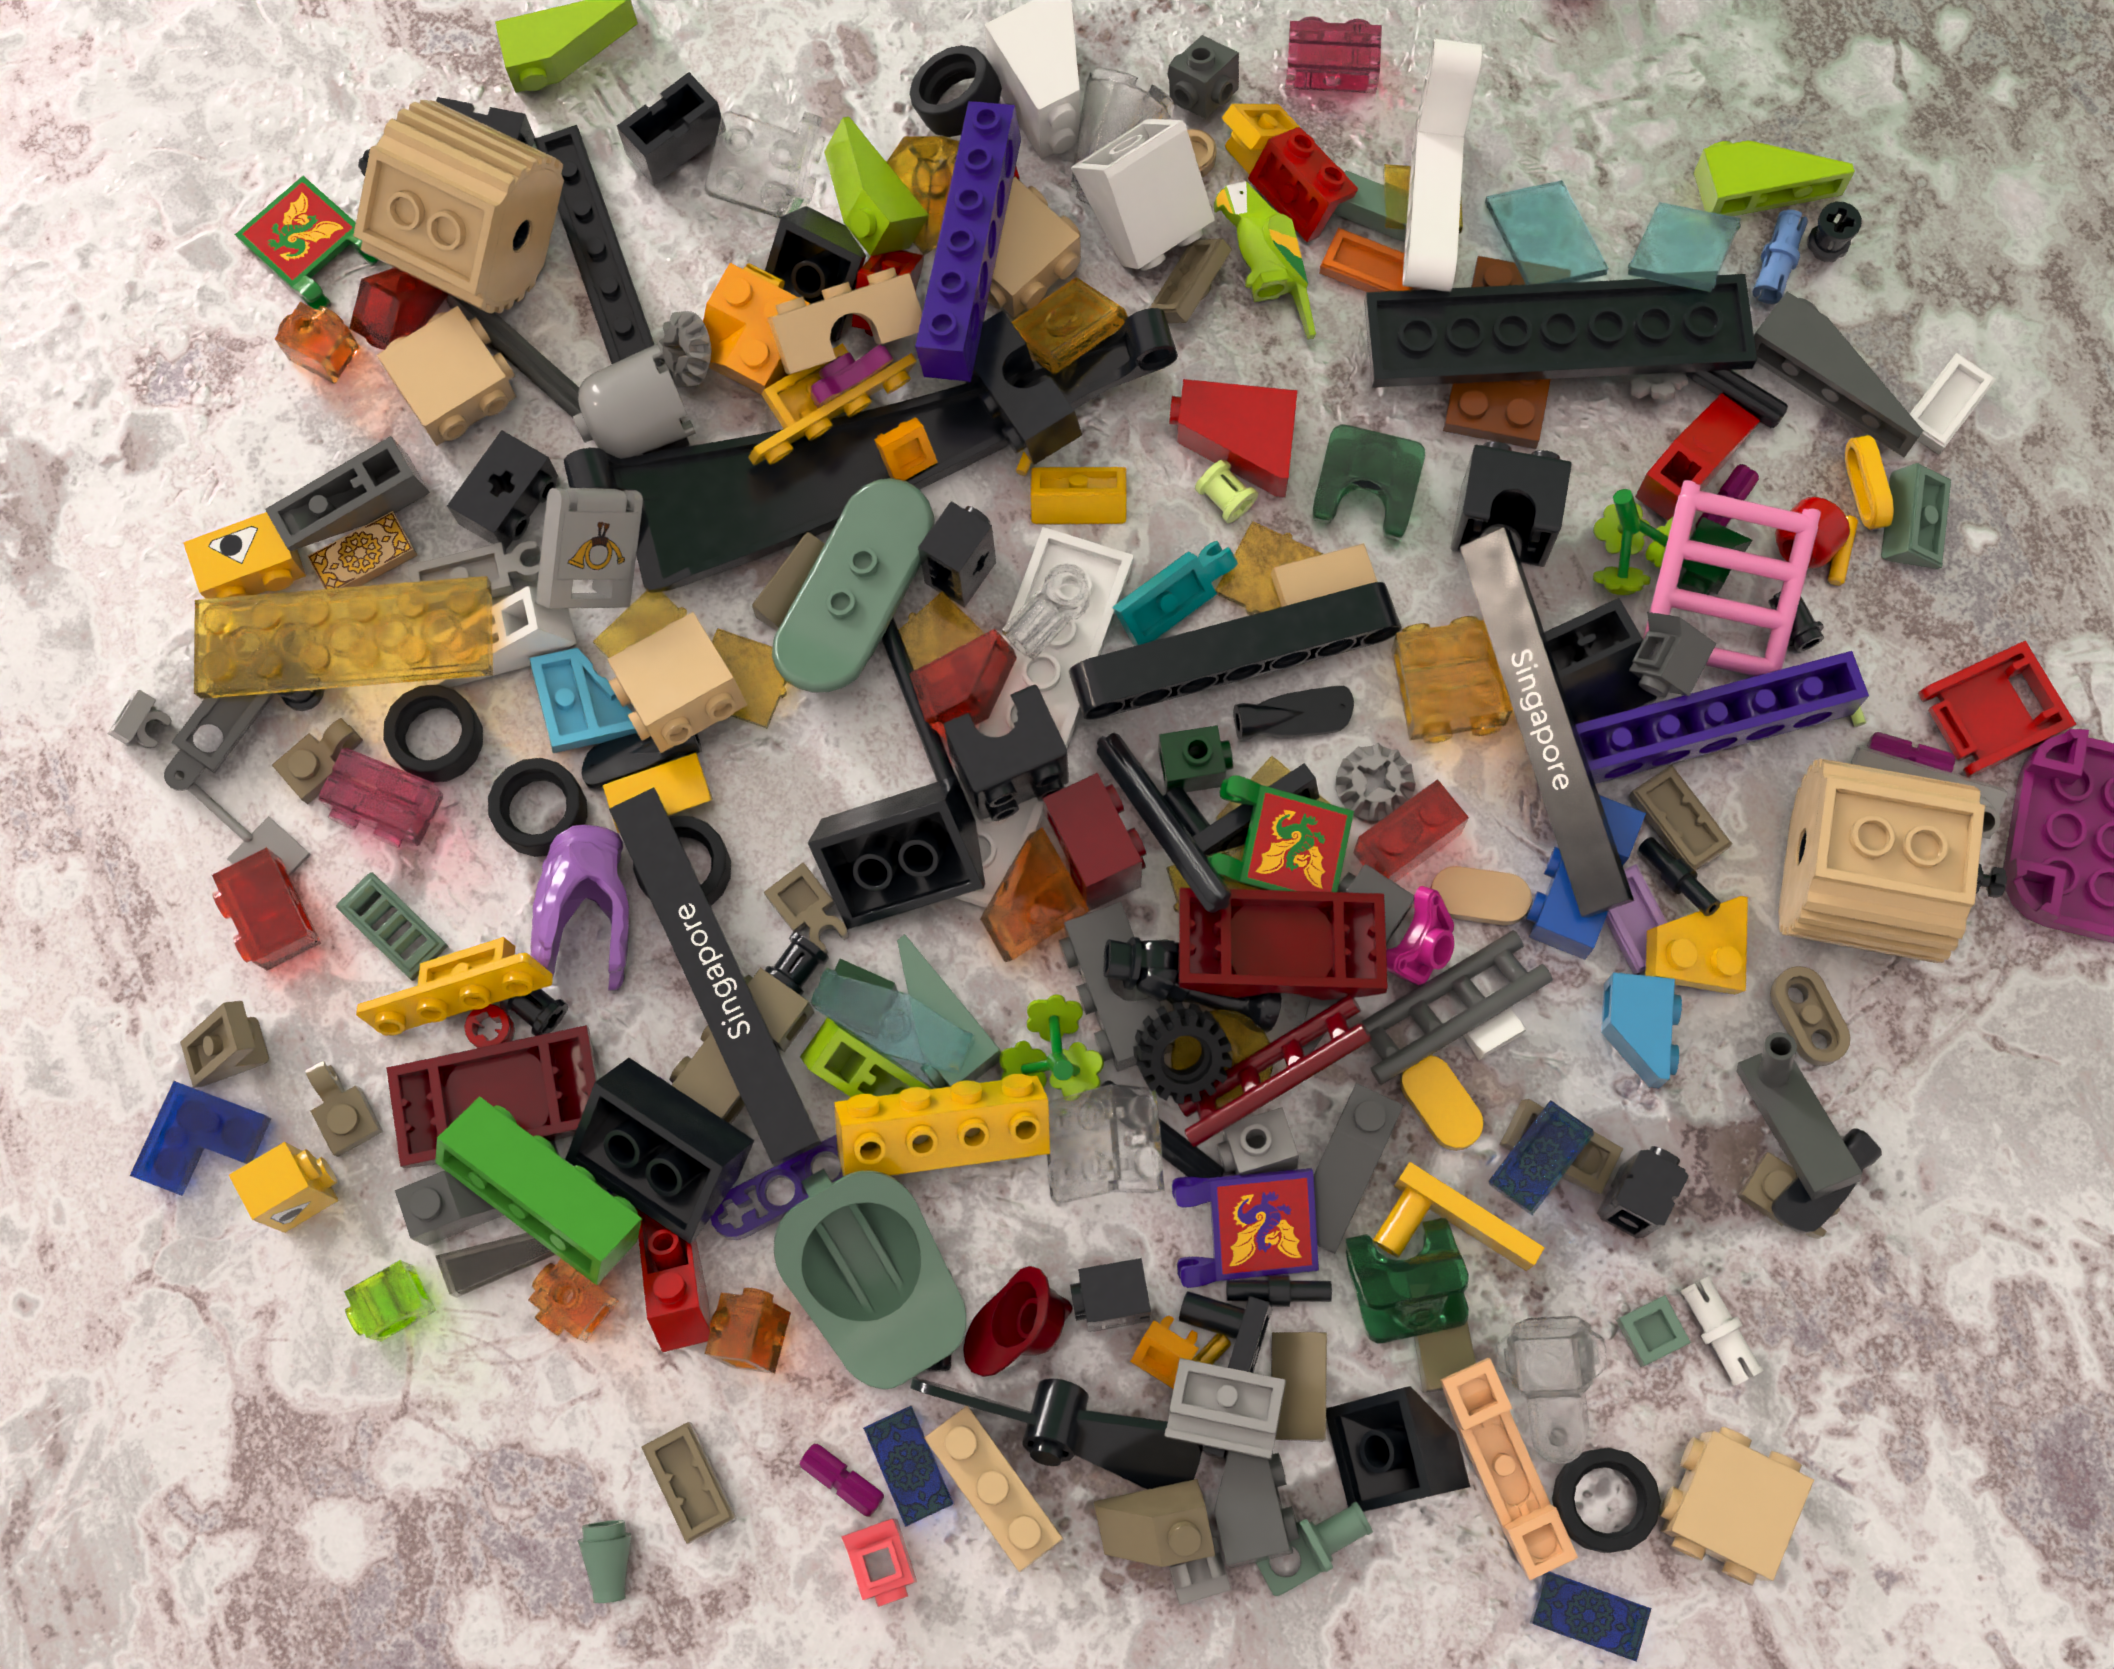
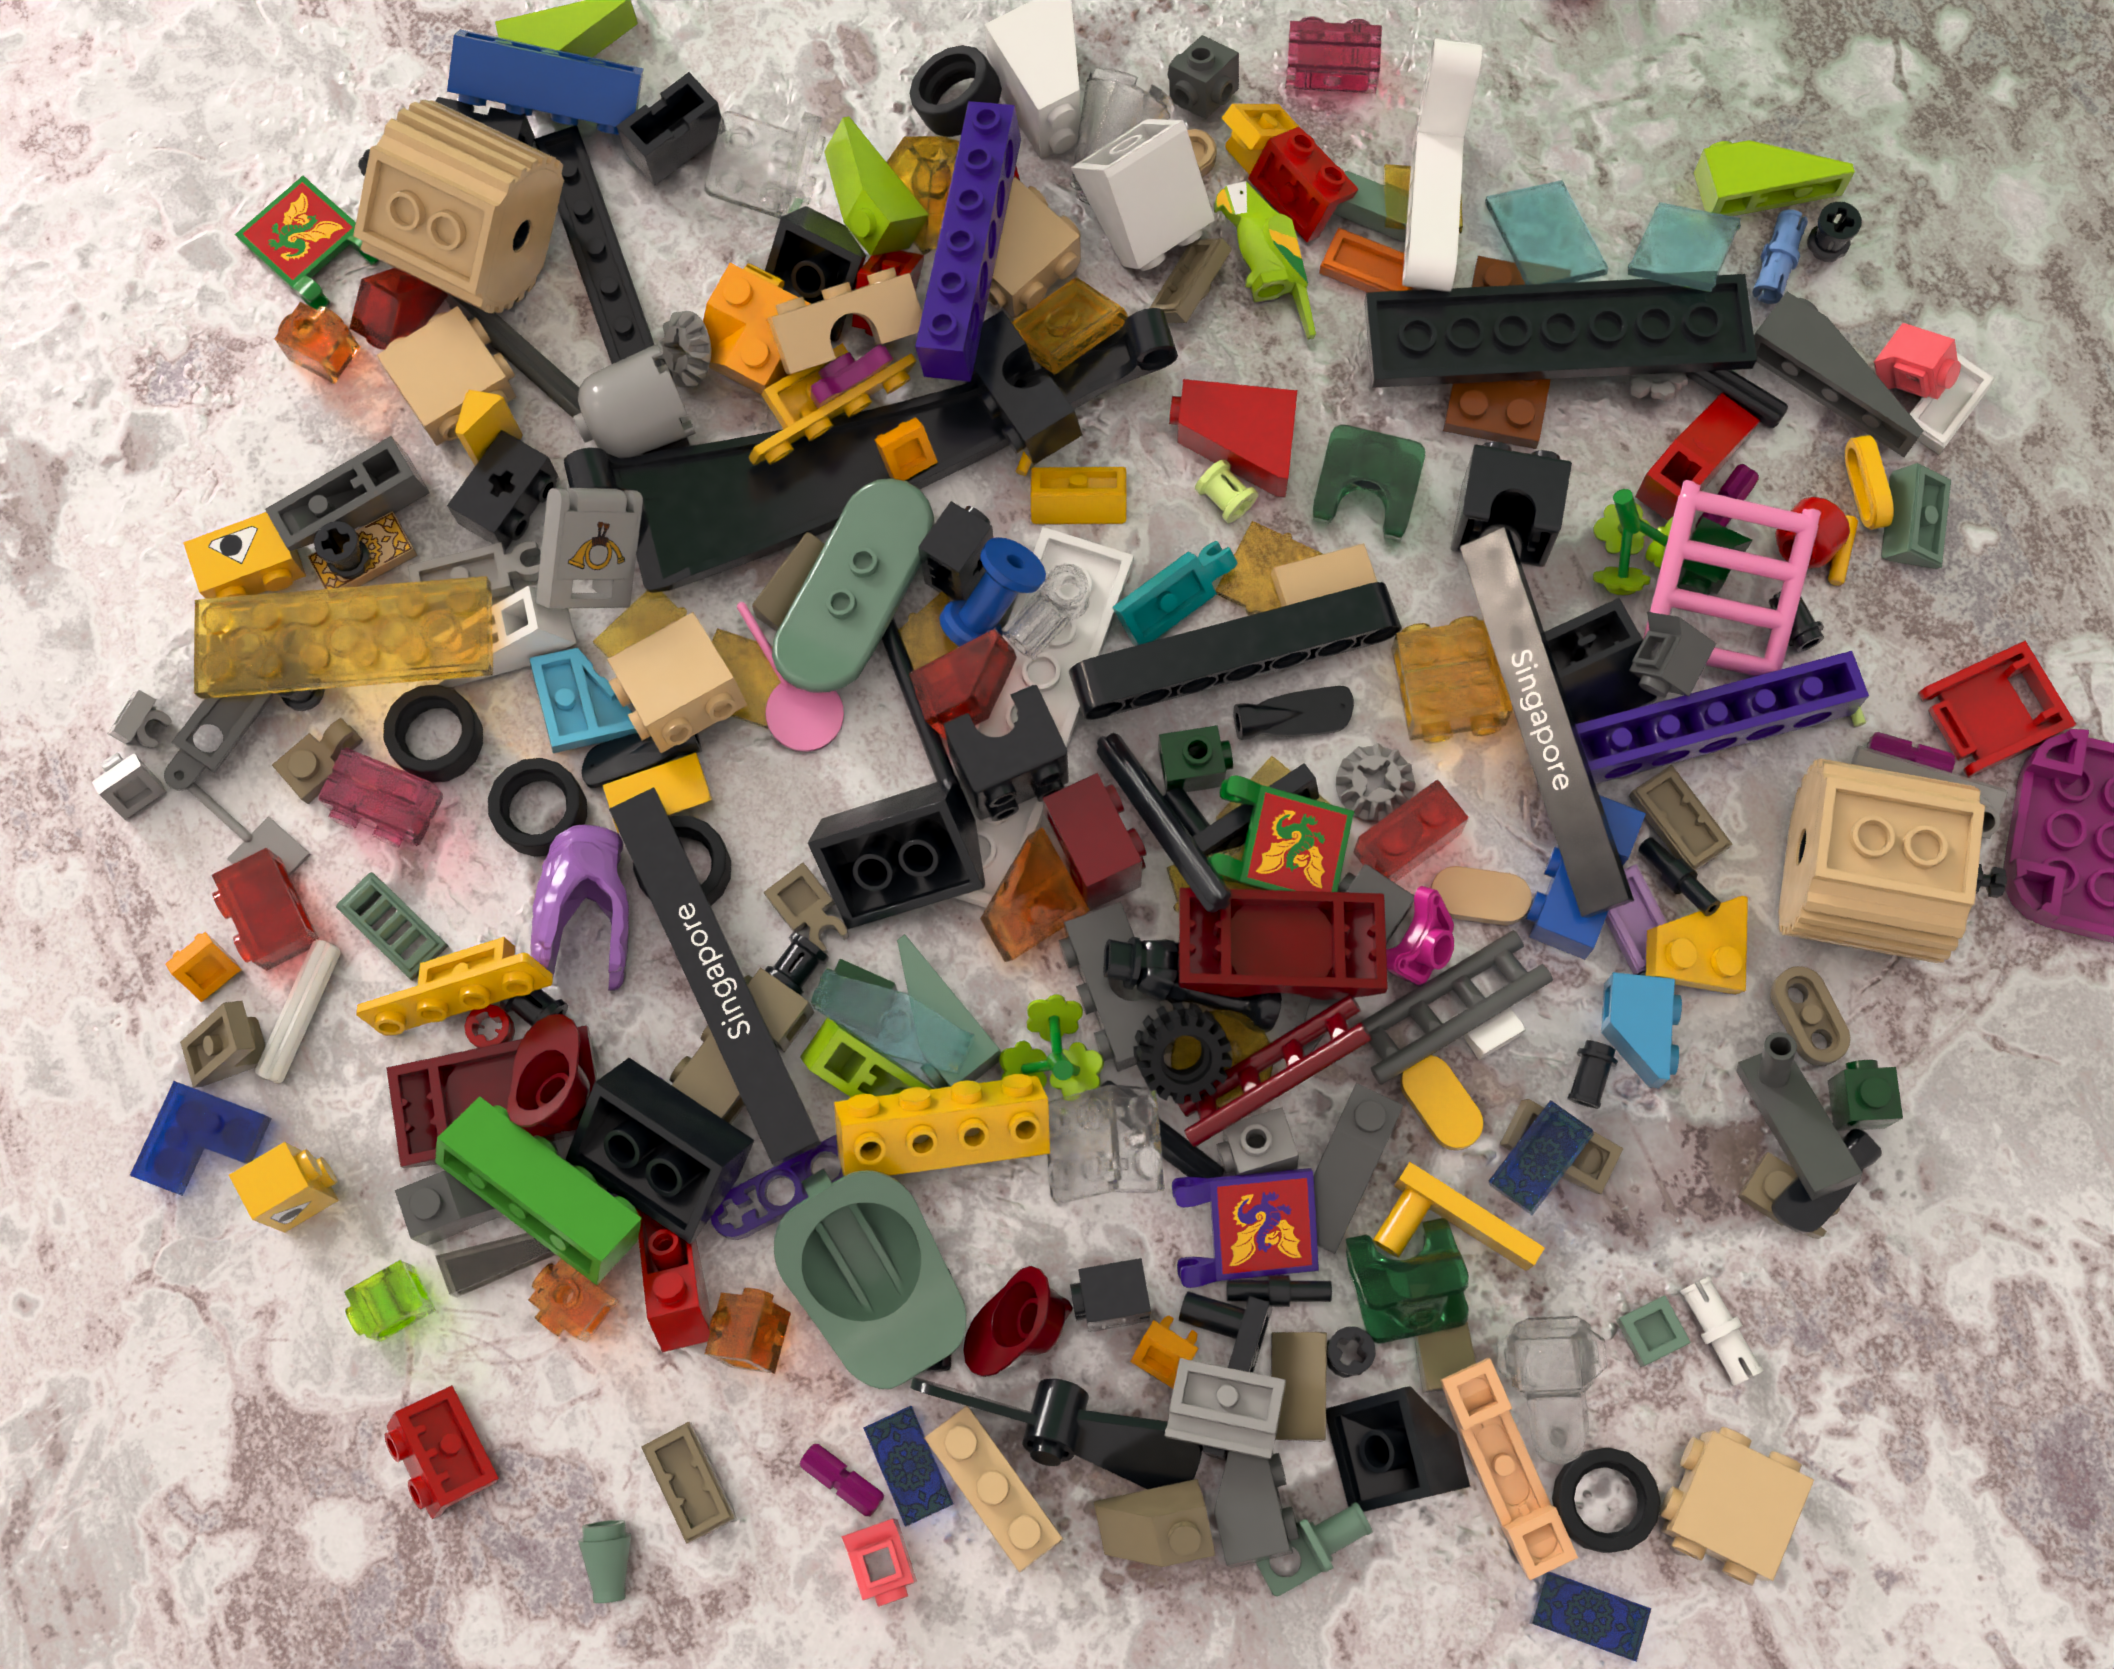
(127, 784): none -> light grey tile
(202, 966): none -> light orange tile
(297, 1011): none -> white axle
(339, 536): none -> black bush
(344, 1115): dark tan plate -> none
(439, 1451): none -> red bracket
(482, 420): none -> yellow slope
(543, 80): none -> blue brick
(546, 1076): none -> dark red piece
(795, 716): none -> bright pink piece
(1008, 571): none -> blue piece
(1200, 1577): light grey tile -> none
(1213, 1349): yellow piece -> none
(1365, 1350): none -> black bush
(1592, 1073): none -> black pin
(1644, 1192): black brick -> none
(1865, 1096): none -> dark green brick
(1918, 362): none -> coral window

